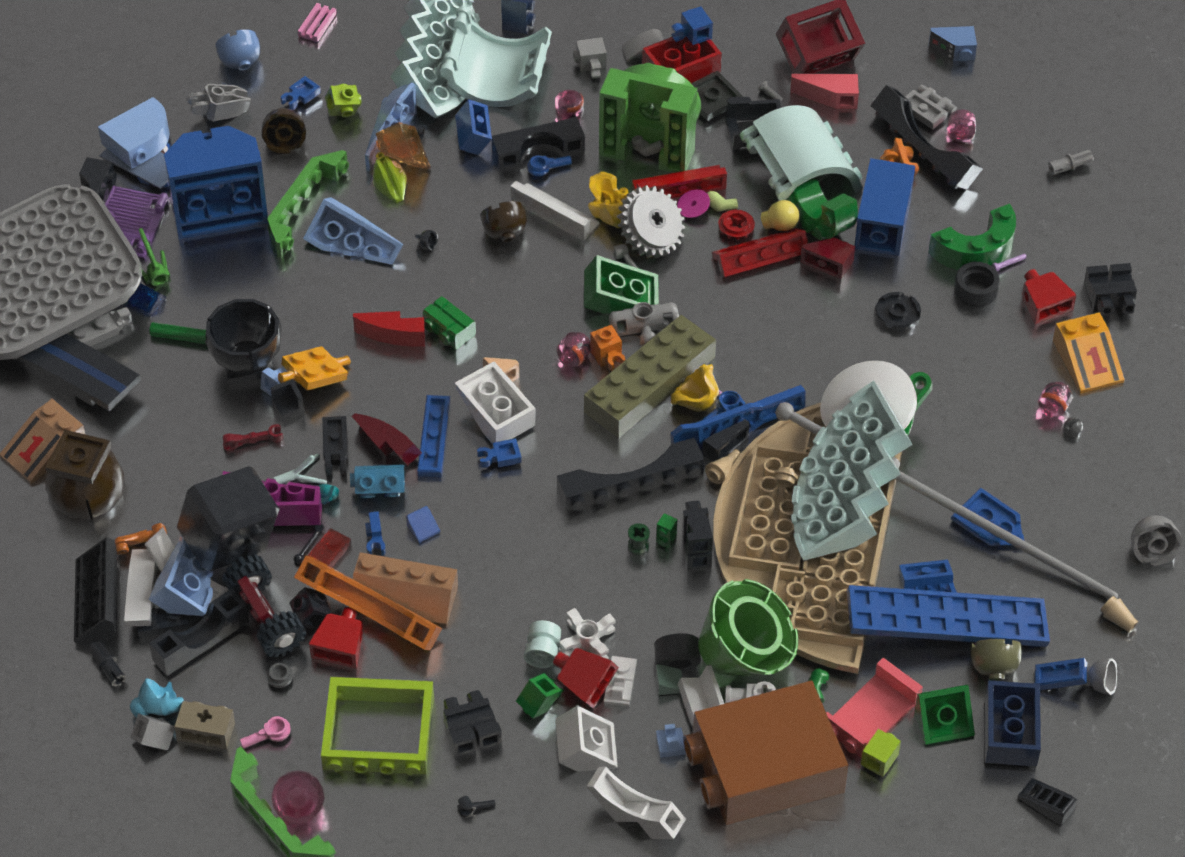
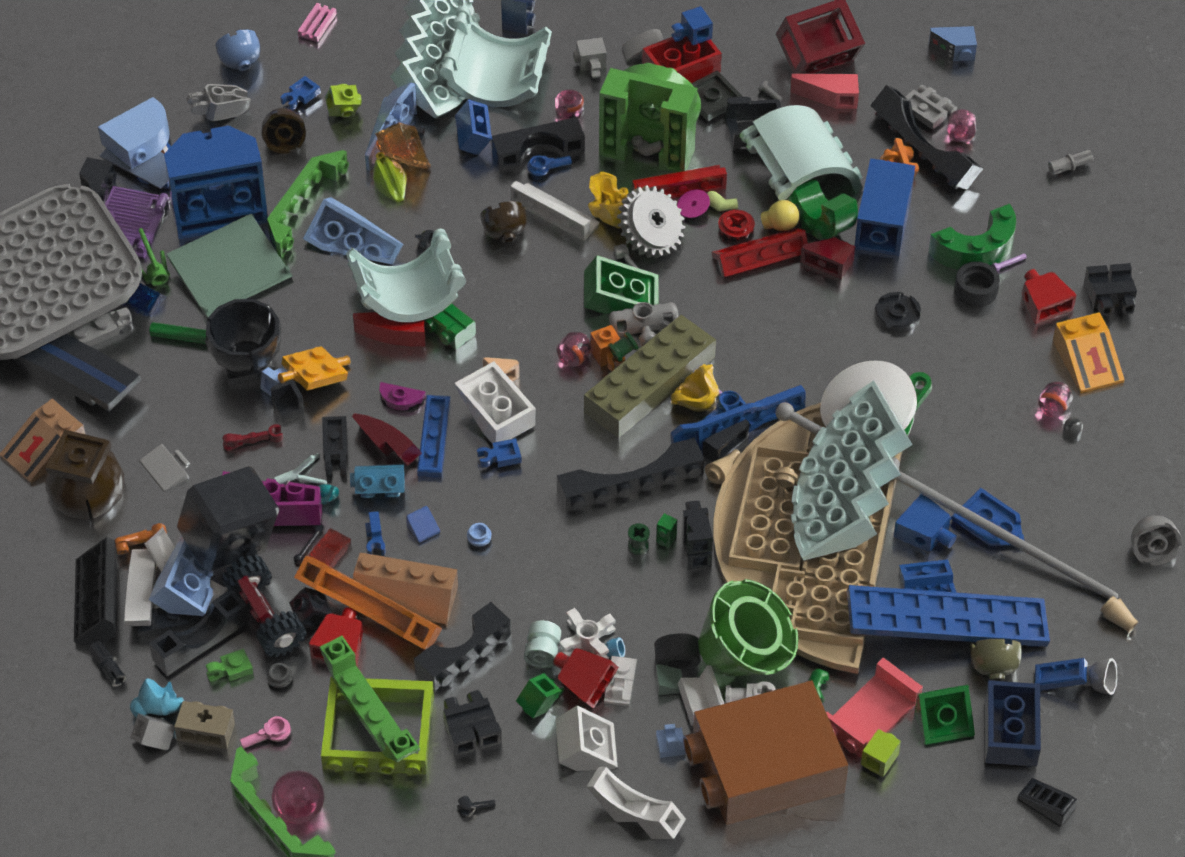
(164, 467): none -> light grey piece
(229, 264): none -> sand green container
(233, 665): none -> bright green plate
(365, 703): none -> bright green slope
(400, 397): none -> magenta plate
(411, 289): none -> light aqua hinge
(443, 663): none -> black arch
(479, 535): none -> light blue plate
(616, 647): none -> dark azure hinge
(623, 346): none -> dark green bush
(924, 525): none -> blue torso

